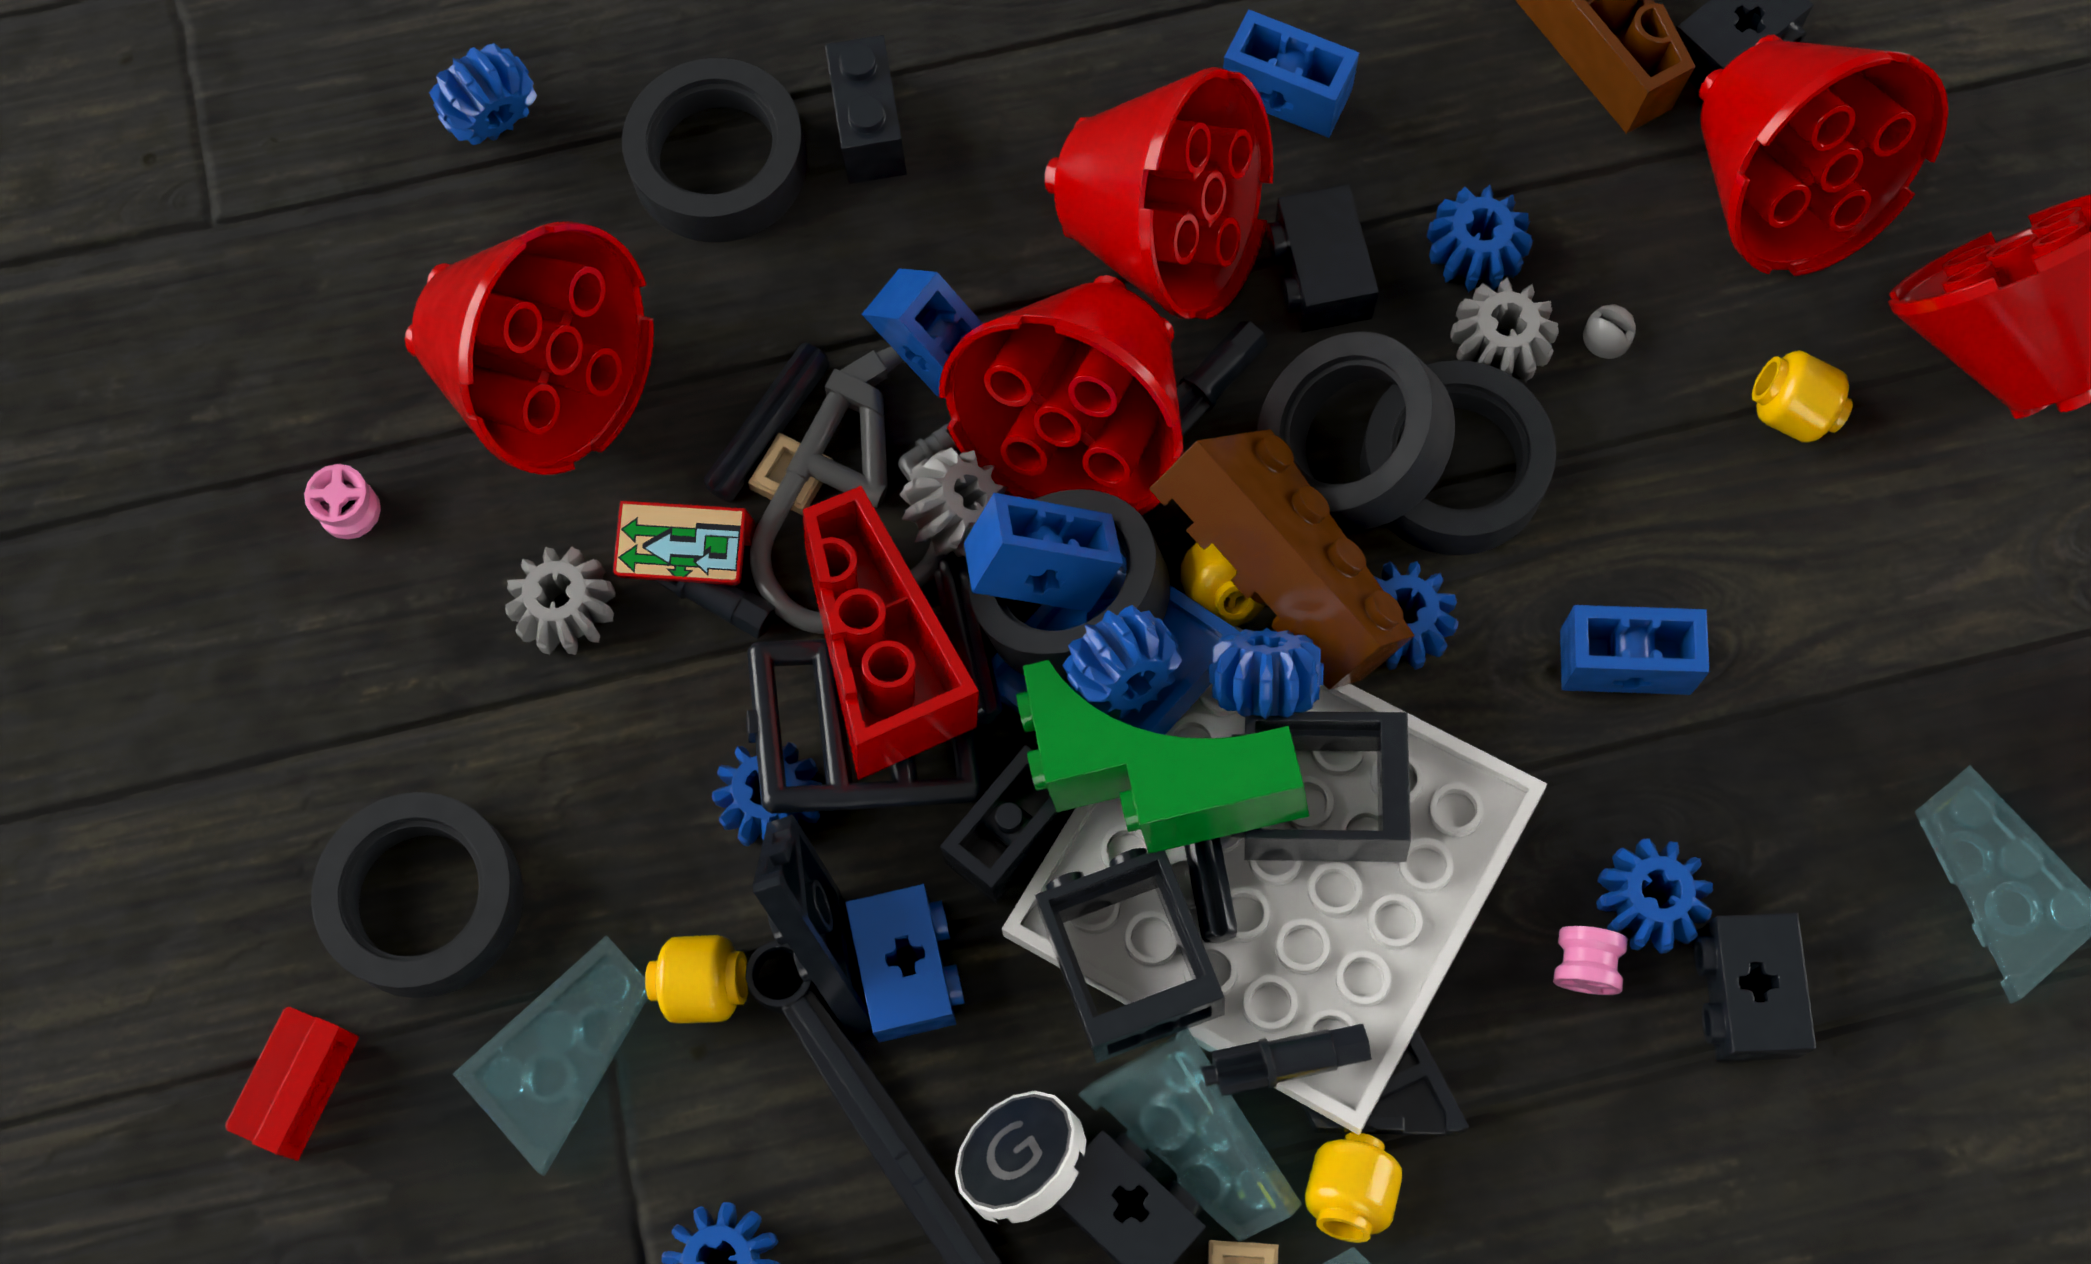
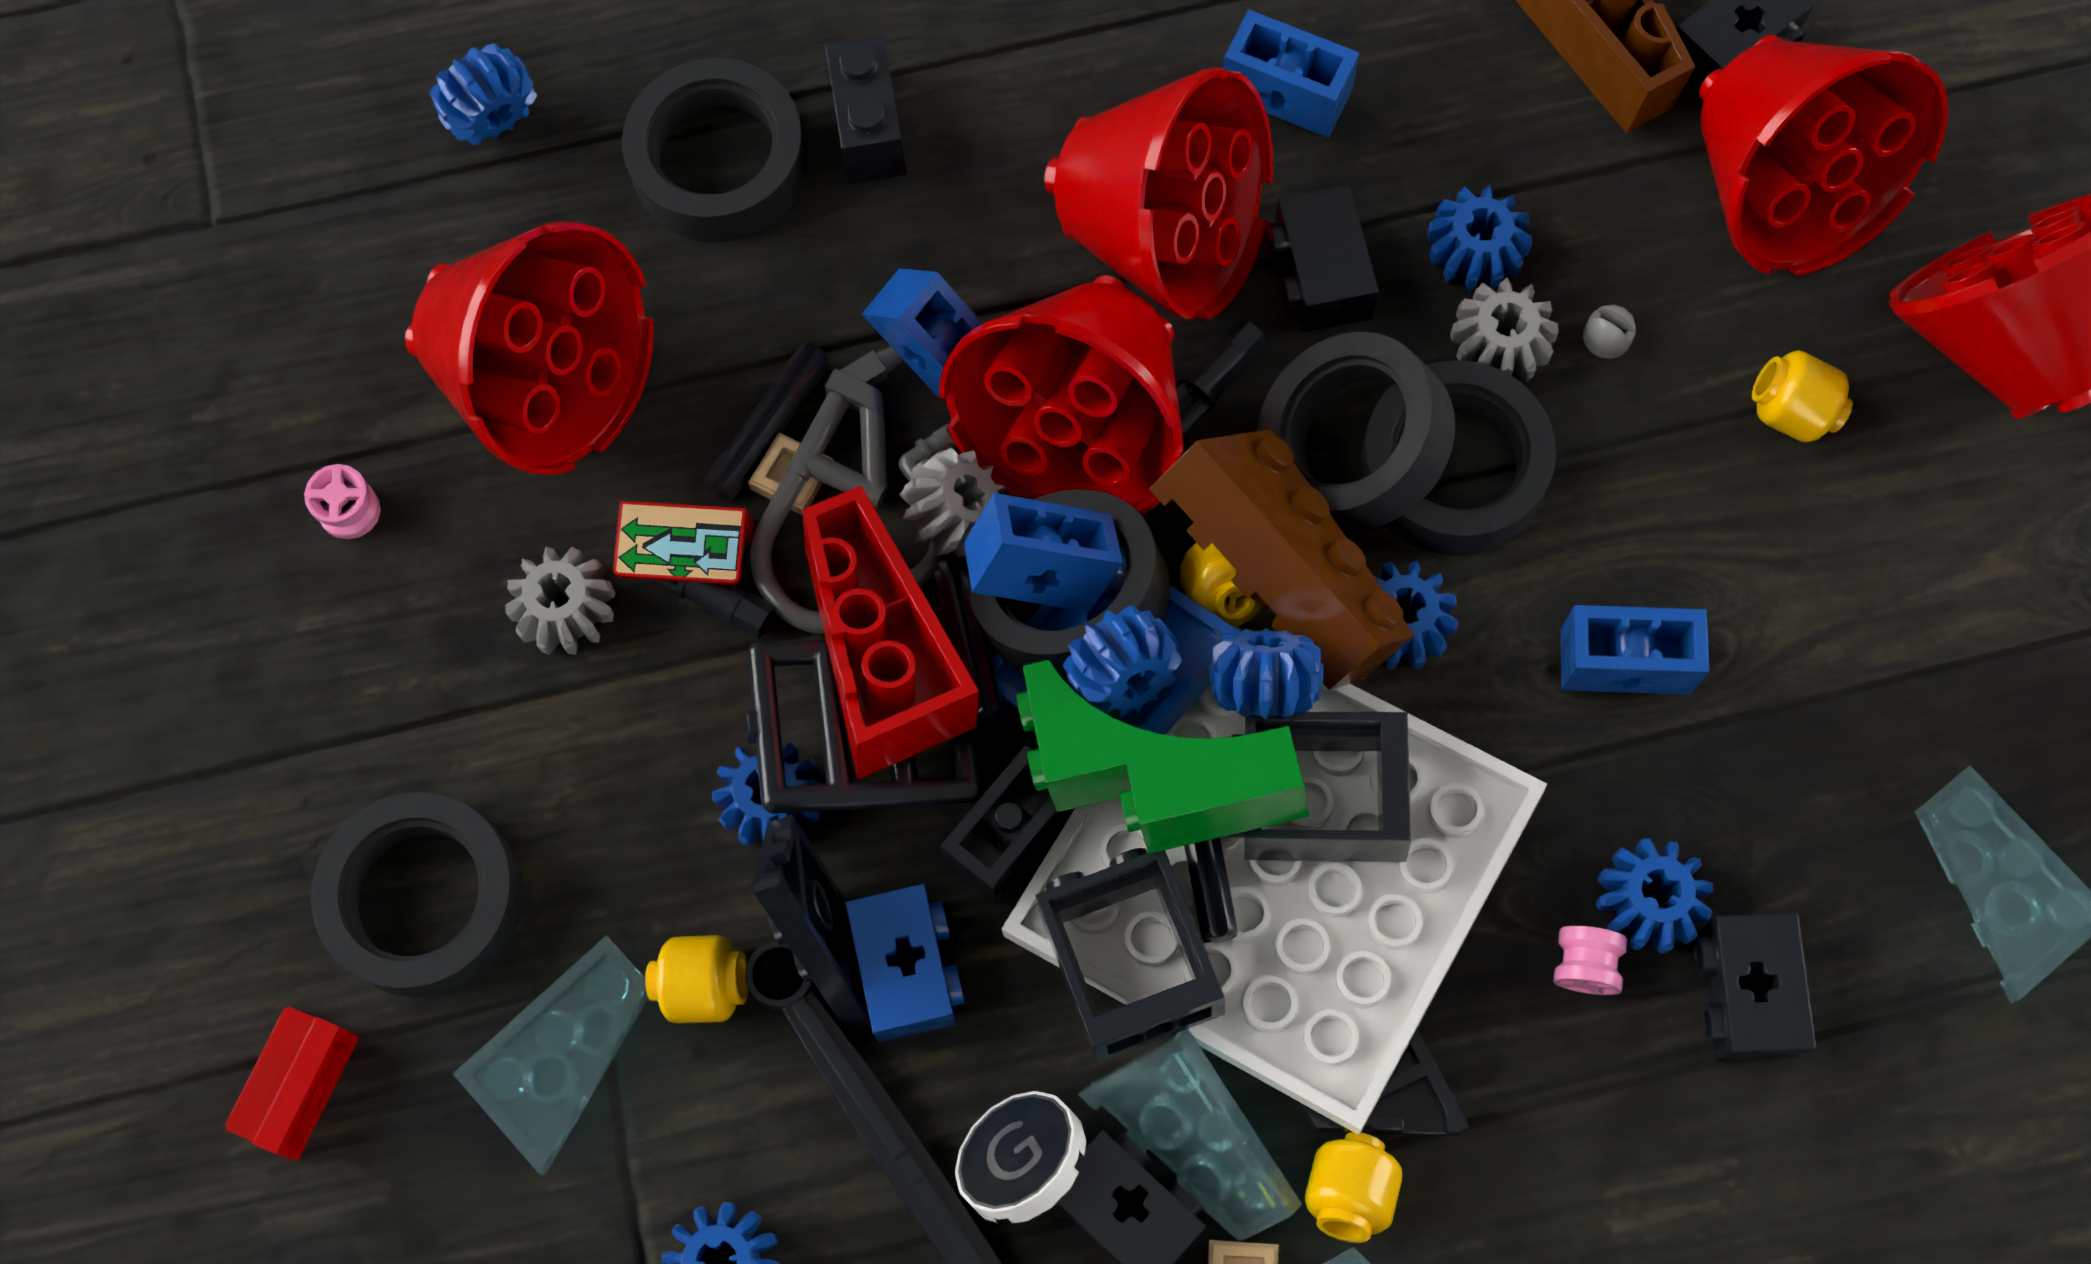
(1285, 1059): black piece -> none

